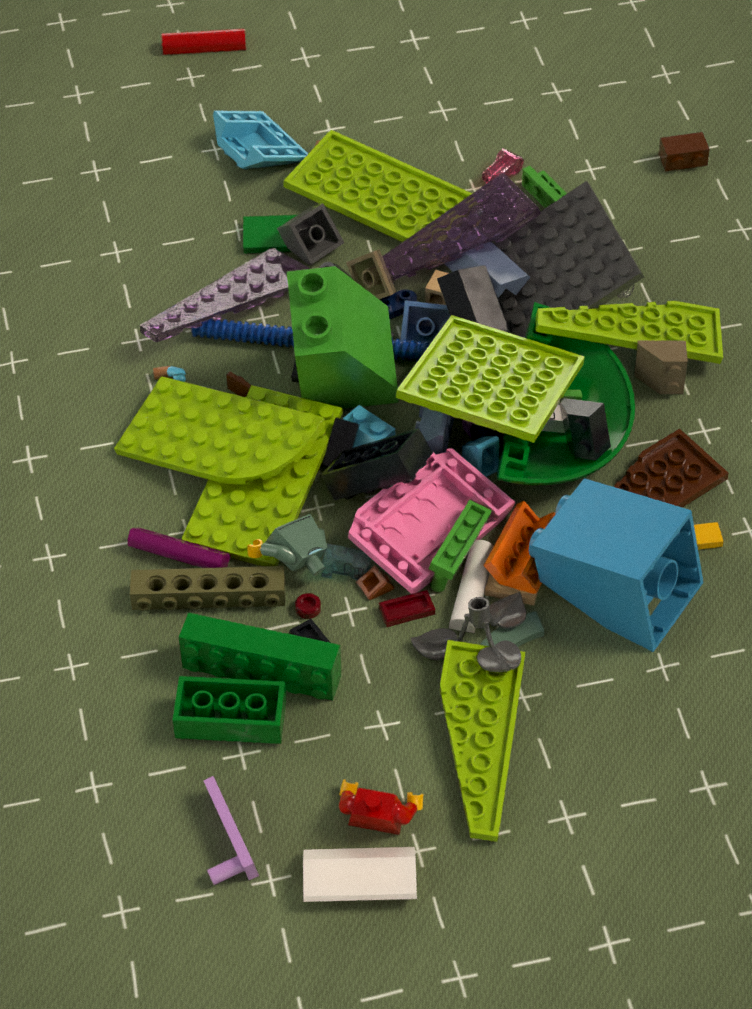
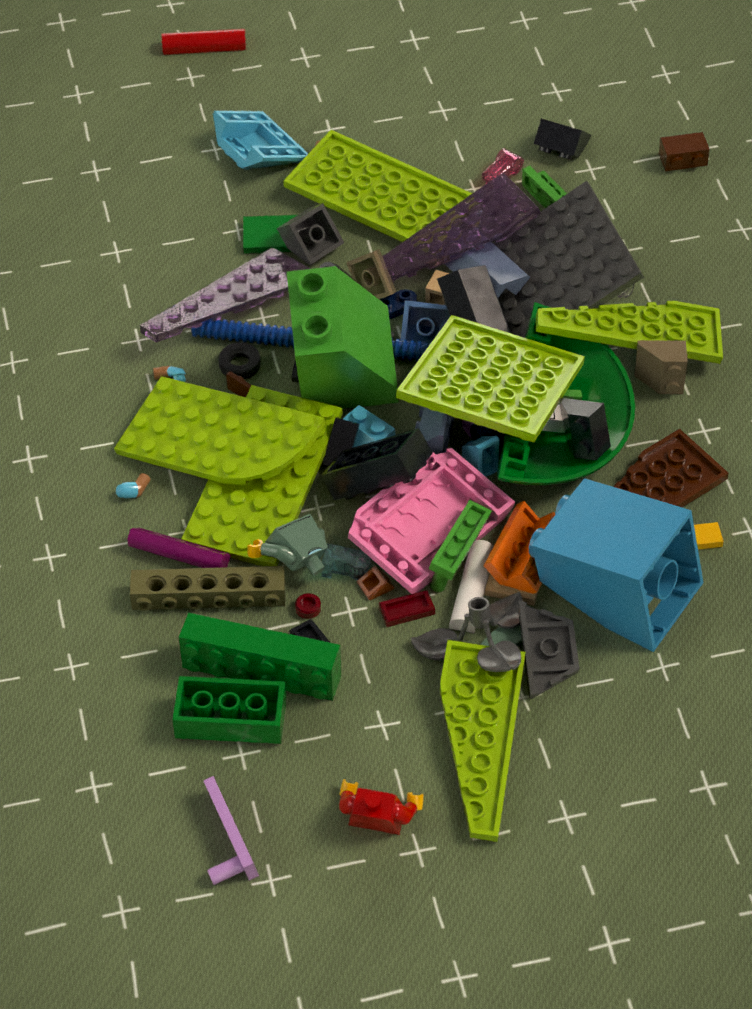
(133, 489): none -> medium azure arm
(240, 349): none -> black tyre
(359, 874): white slope -> none
(548, 647): none -> dark grey wing
(561, 138): none -> black slope

